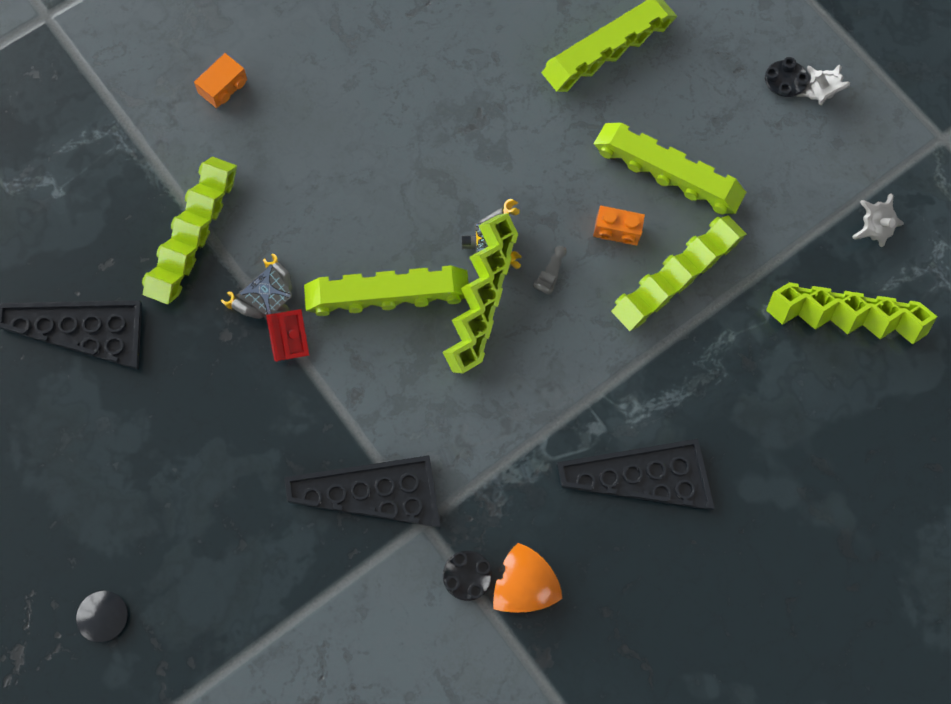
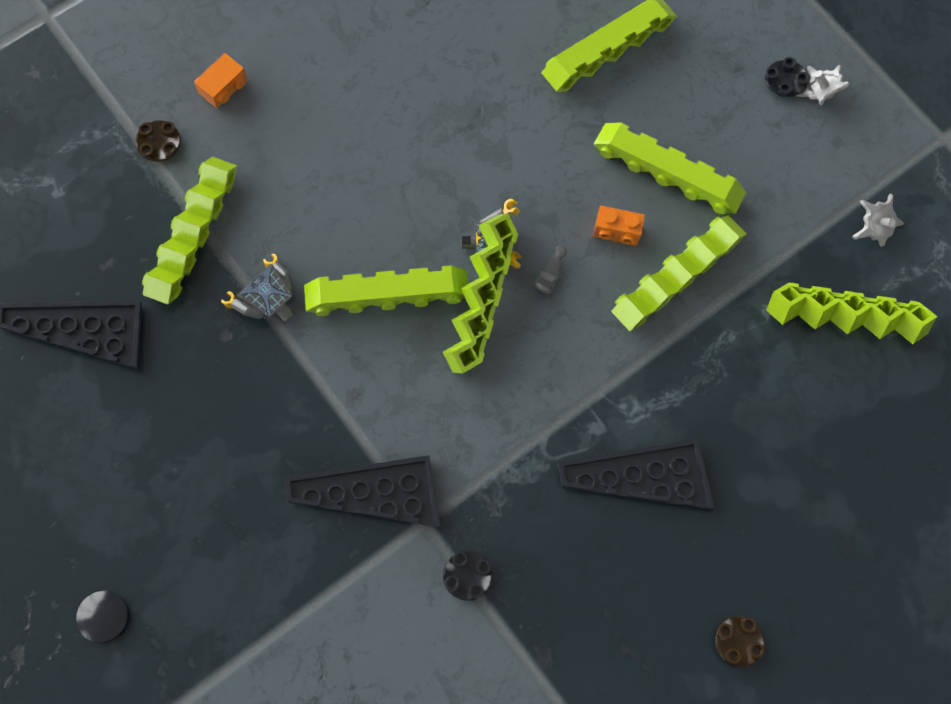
(158, 140): none -> dark brown dish
(287, 335): red plate -> none
(526, 583): orange brick -> none
(739, 641): none -> dark brown dish

